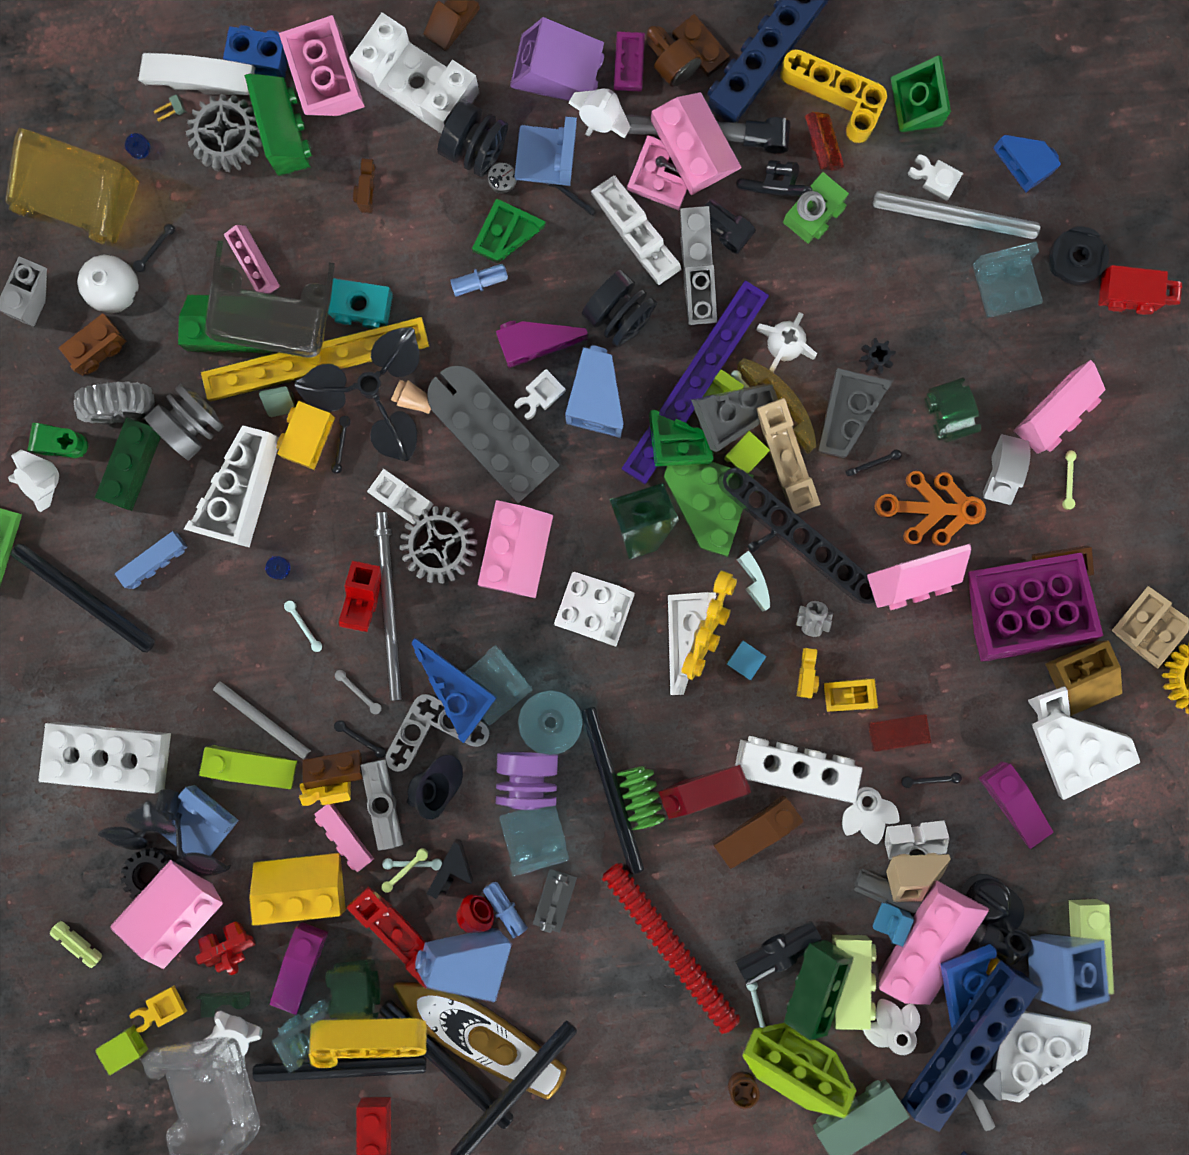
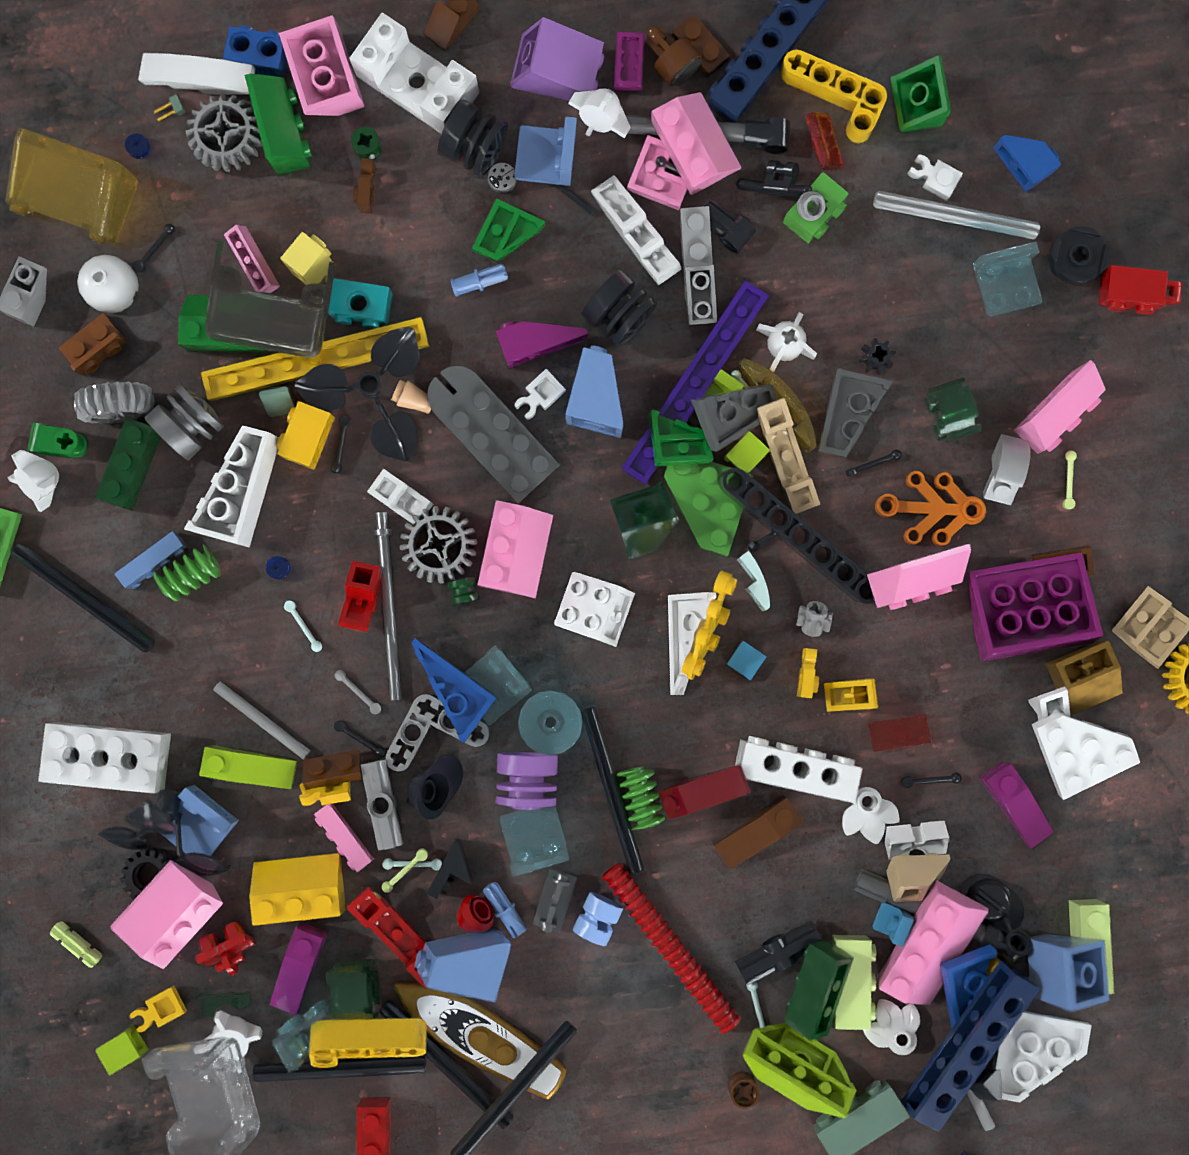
(188, 575): none -> bright green piece
(307, 259): none -> light yellow brick
(369, 149): none -> dark green wheel
(463, 591): none -> dark green wheel
(597, 920): none -> light blue wheel

